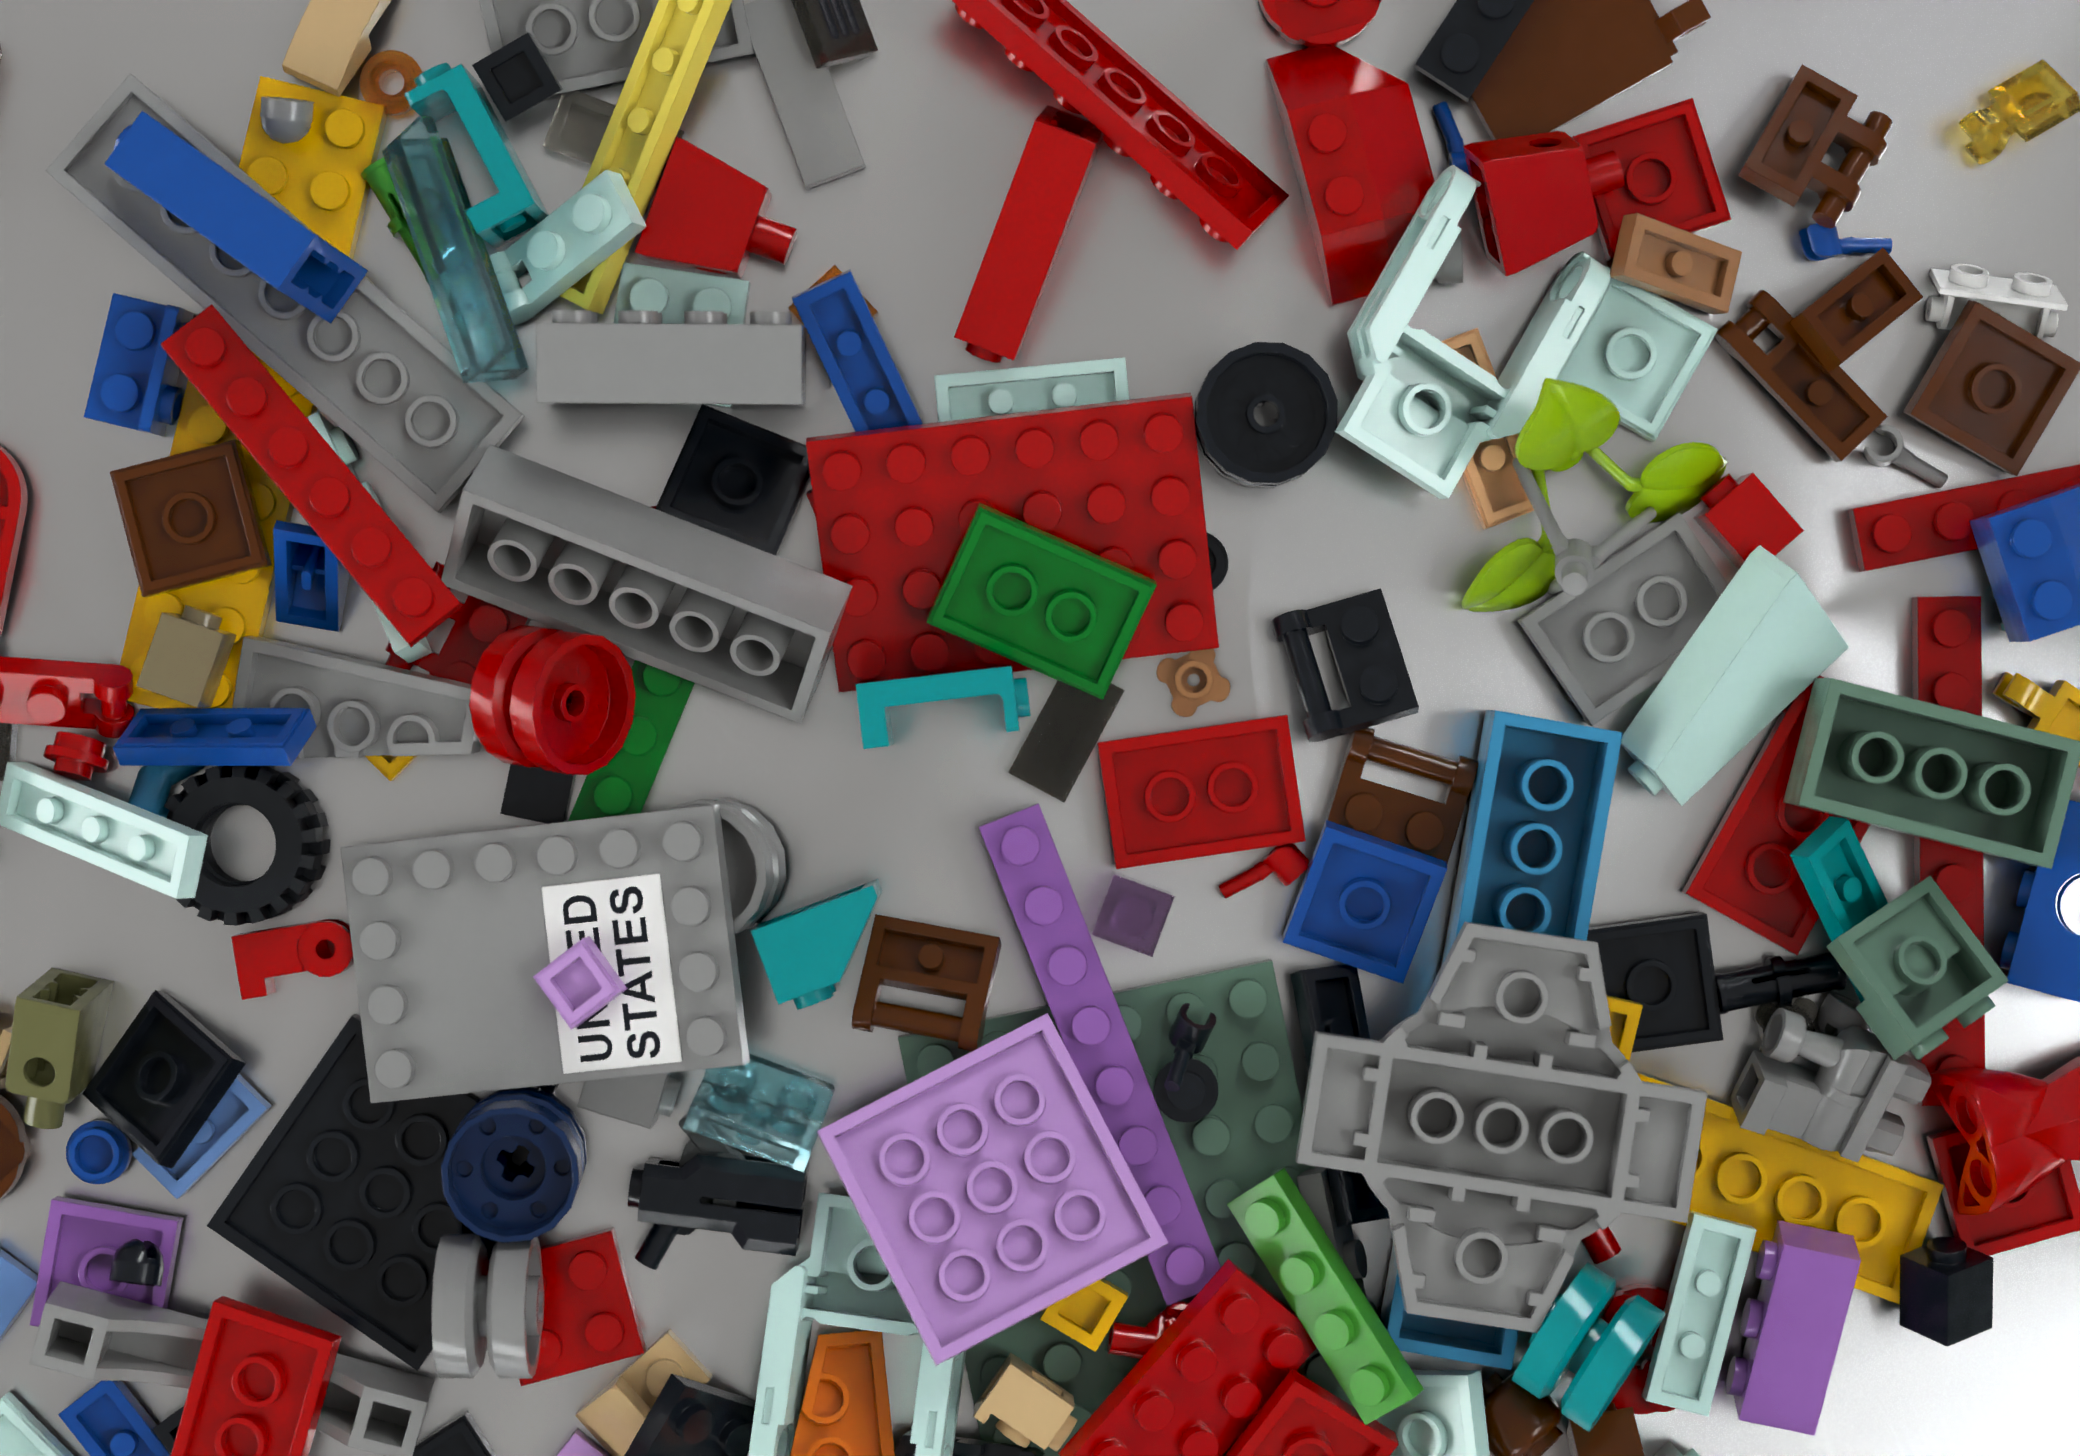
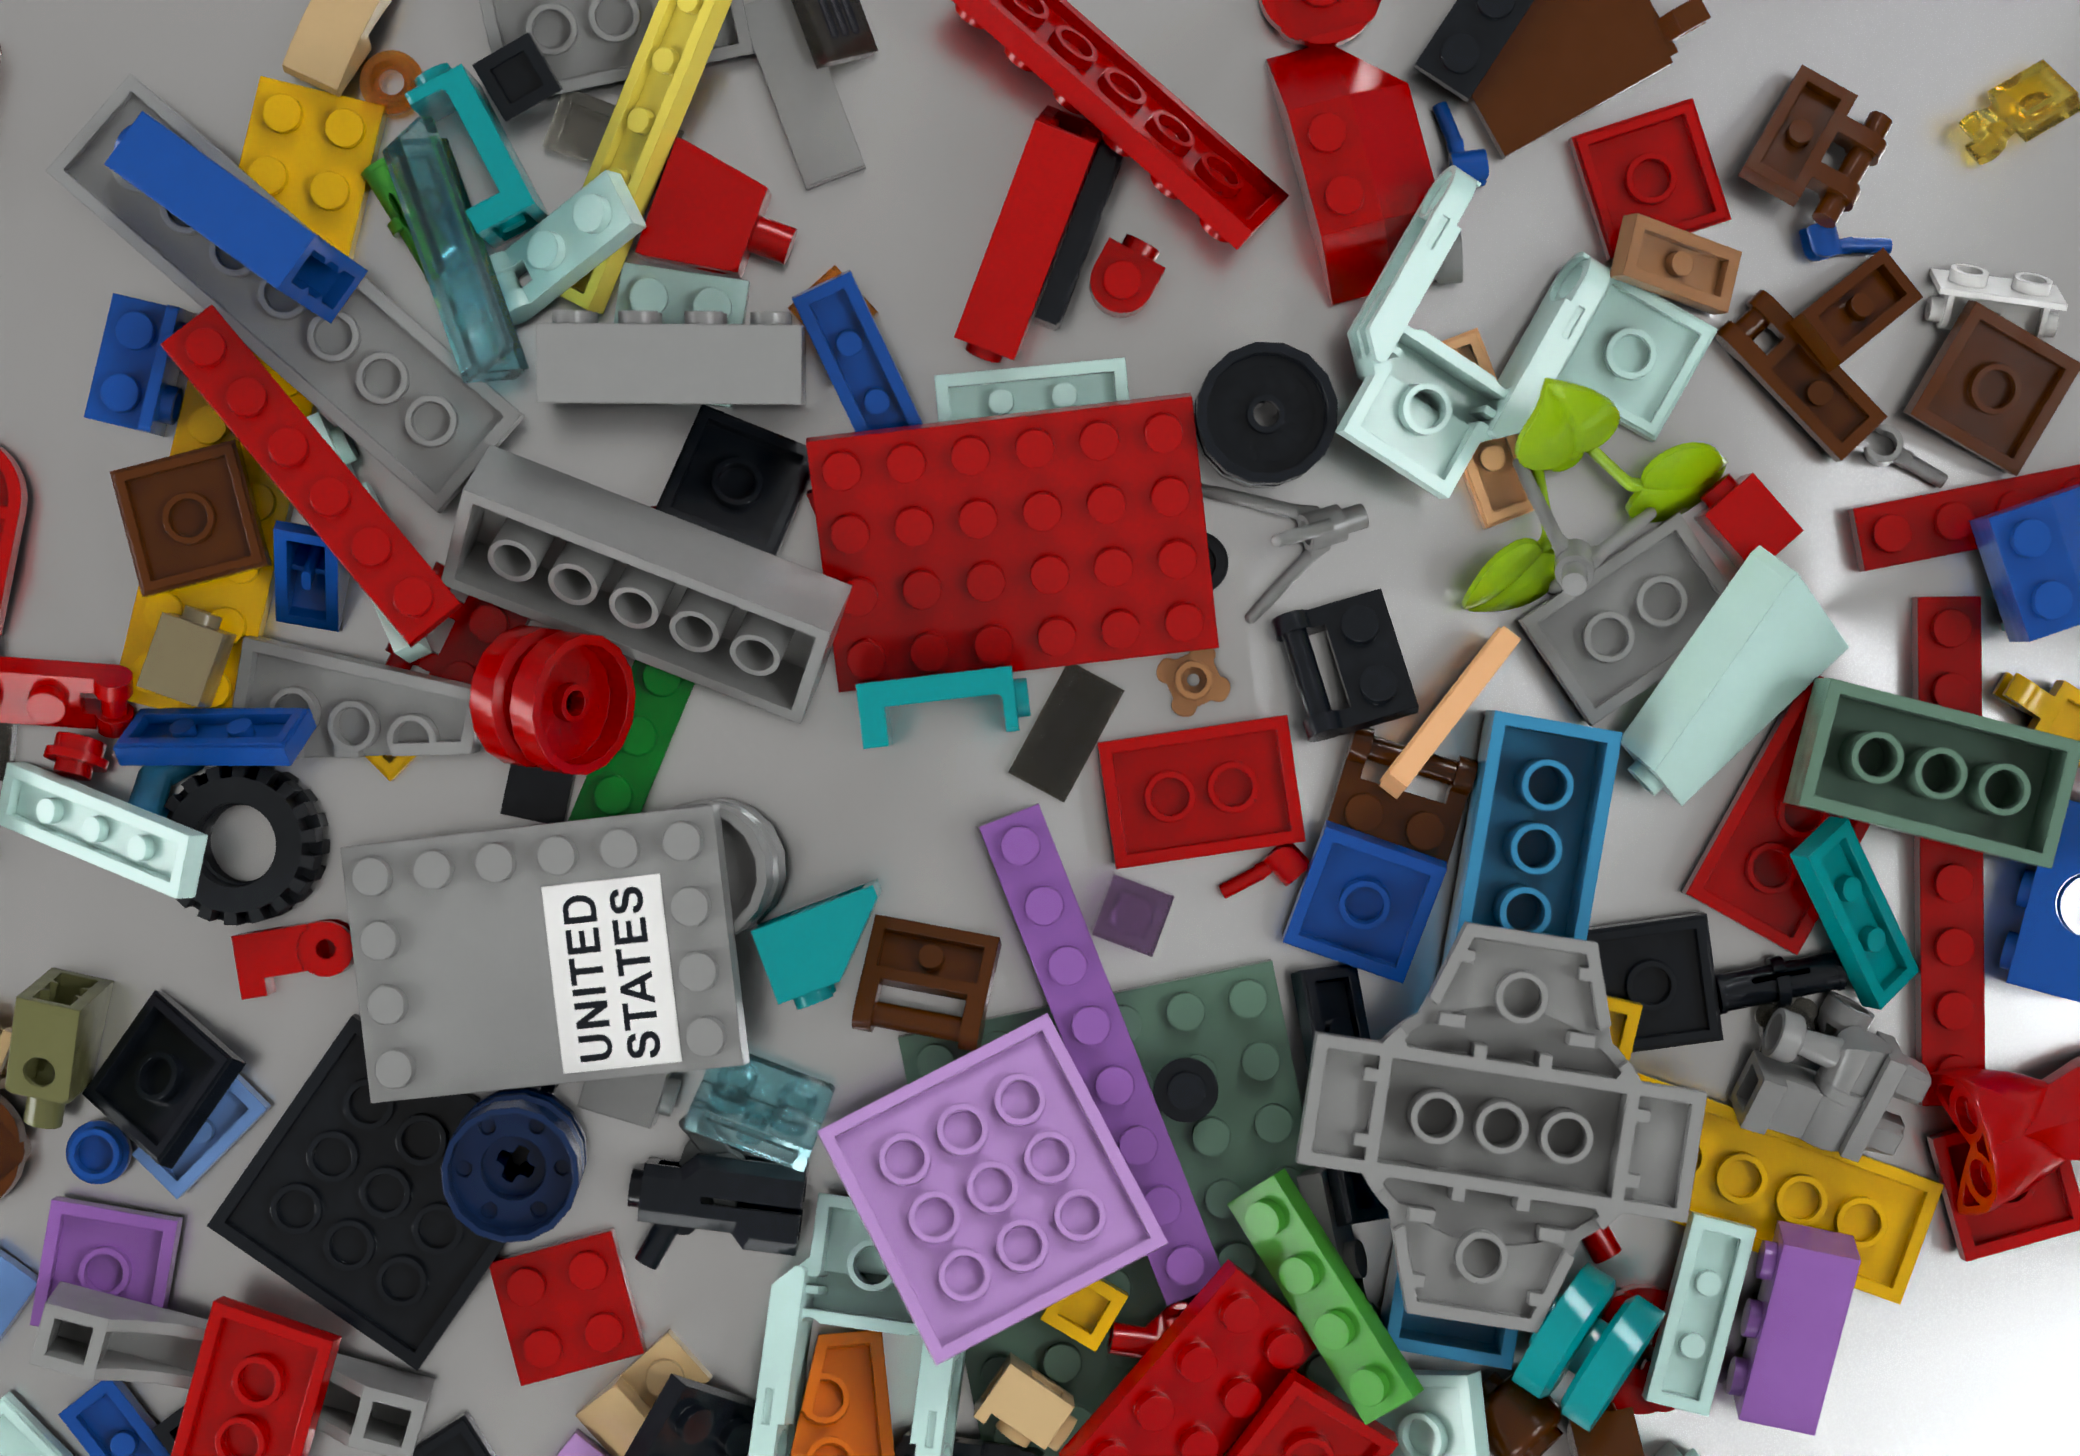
(138, 1264): black hinge -> none
(286, 118): light grey hinge -> none
(487, 1307): light grey wheel -> none
(580, 982): lavender tile -> none
(1041, 601): green tile -> none
(1079, 237): none -> black tile
(1125, 276): none -> red plate
(1188, 1040): black hand -> none
(1316, 529): none -> light grey plant
(1449, 711): none -> light nougat tile
(1537, 195): red torso -> none
(1917, 970): sand green plate -> none
(1946, 1291): black brick -> none

